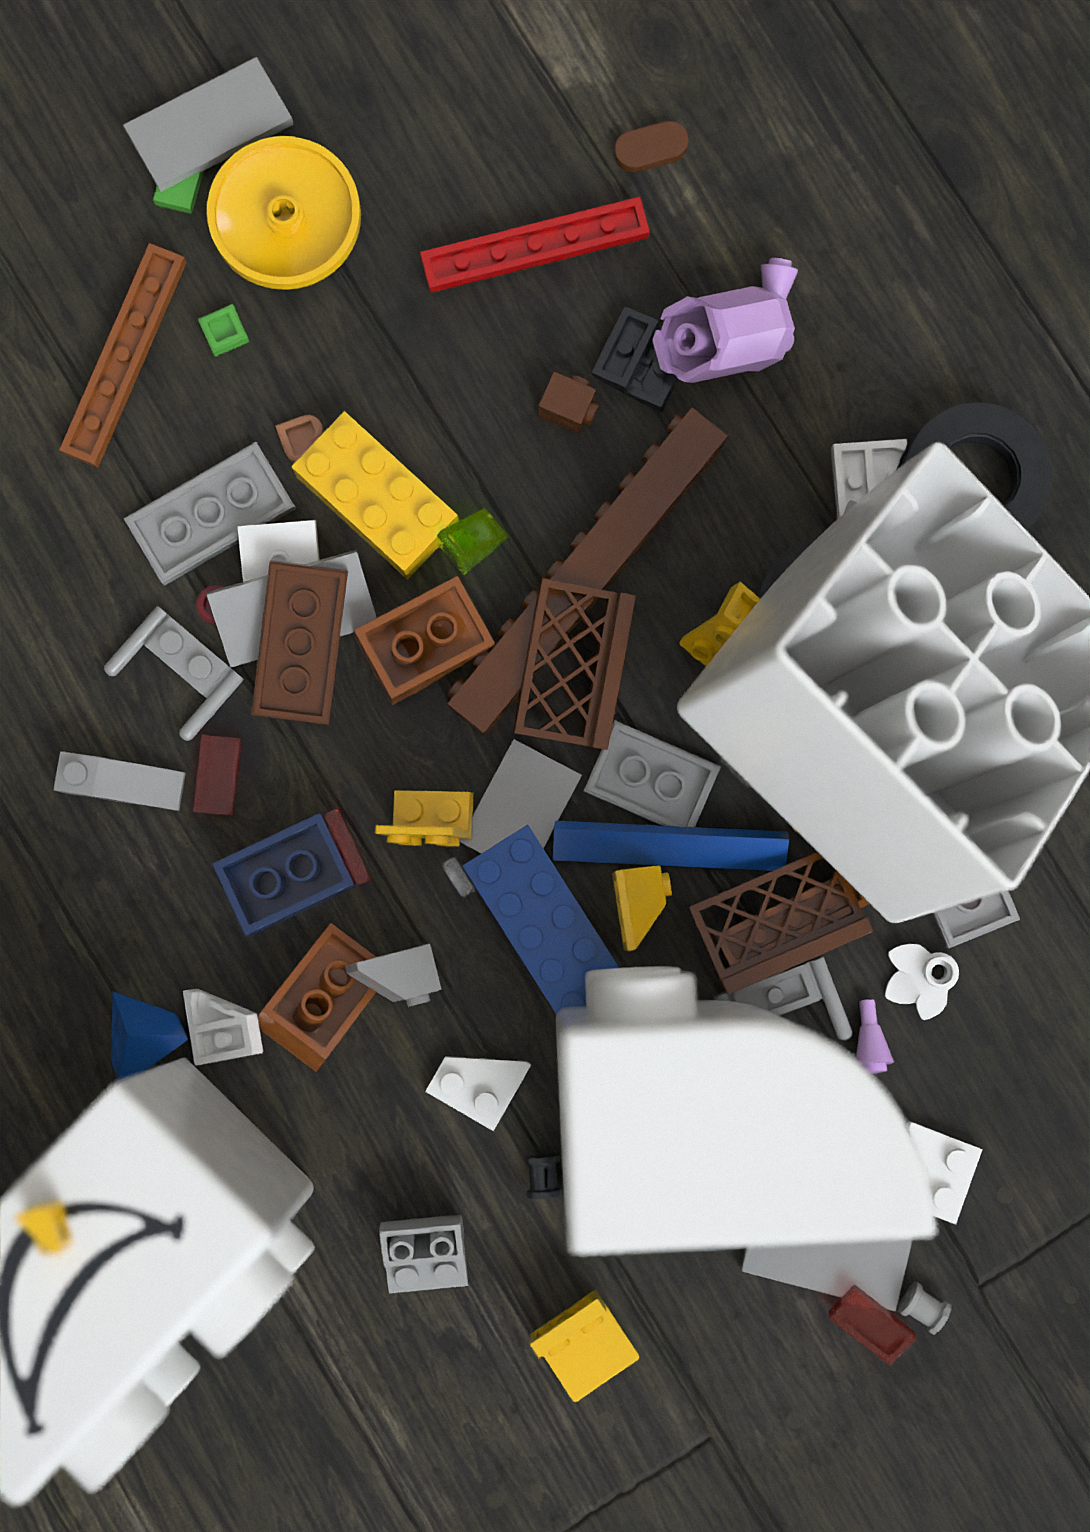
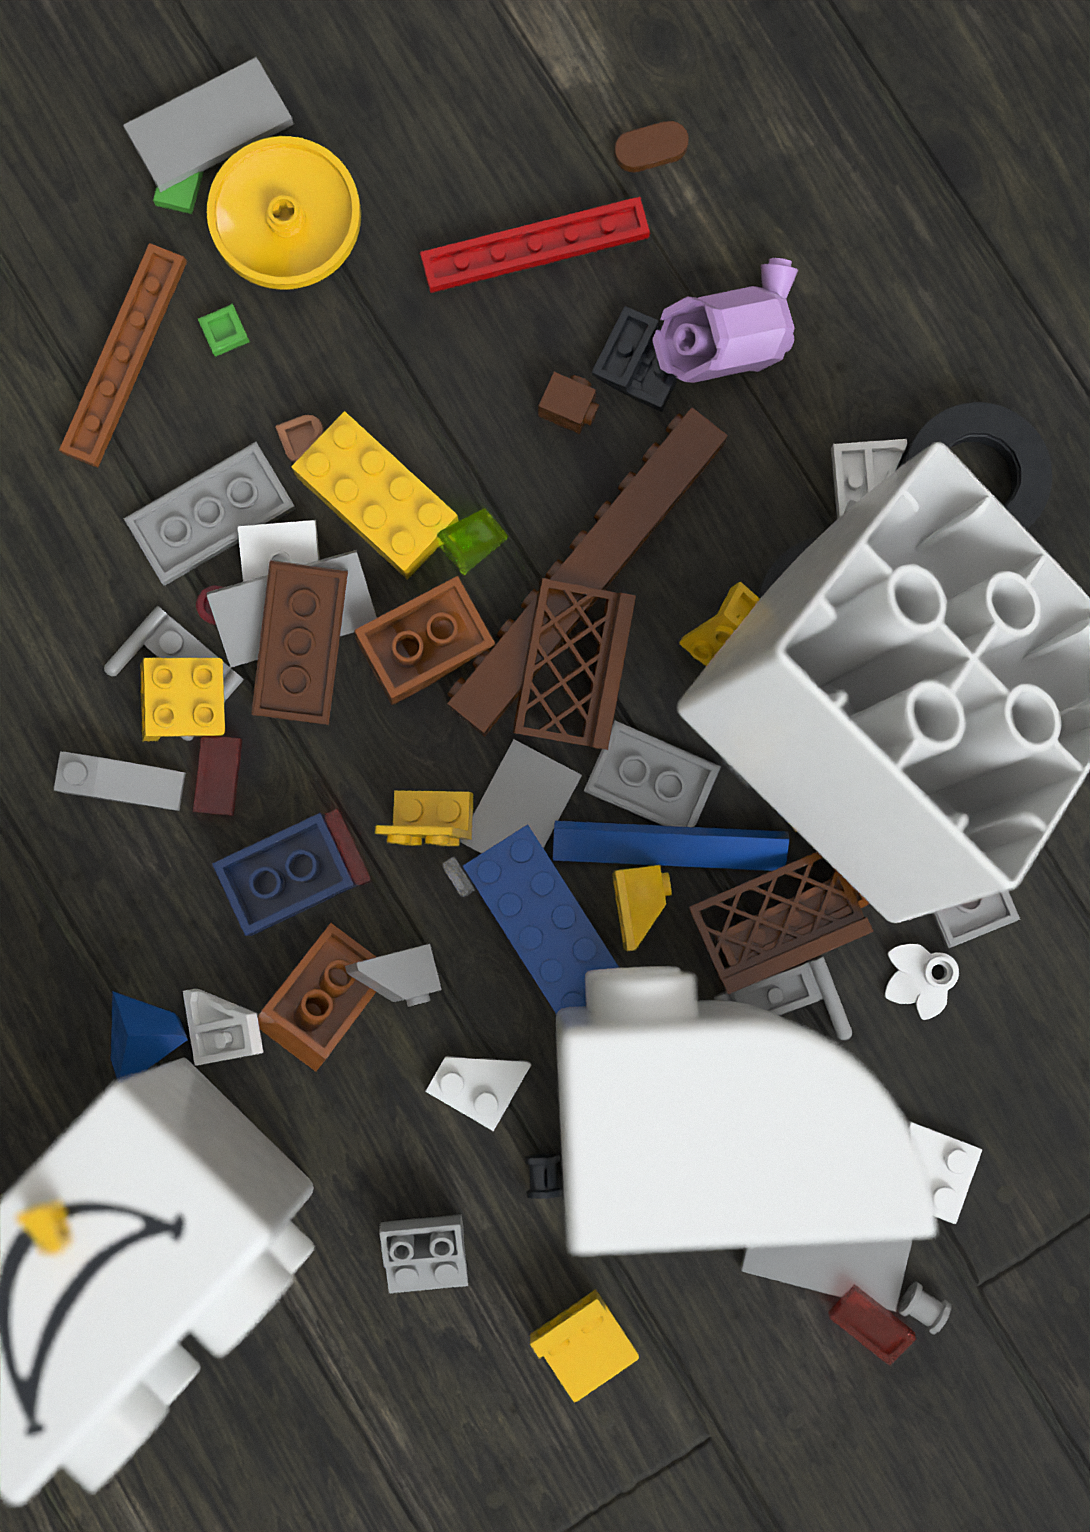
(182, 697): none -> yellow bracket
(872, 1046): lavender cone -> none

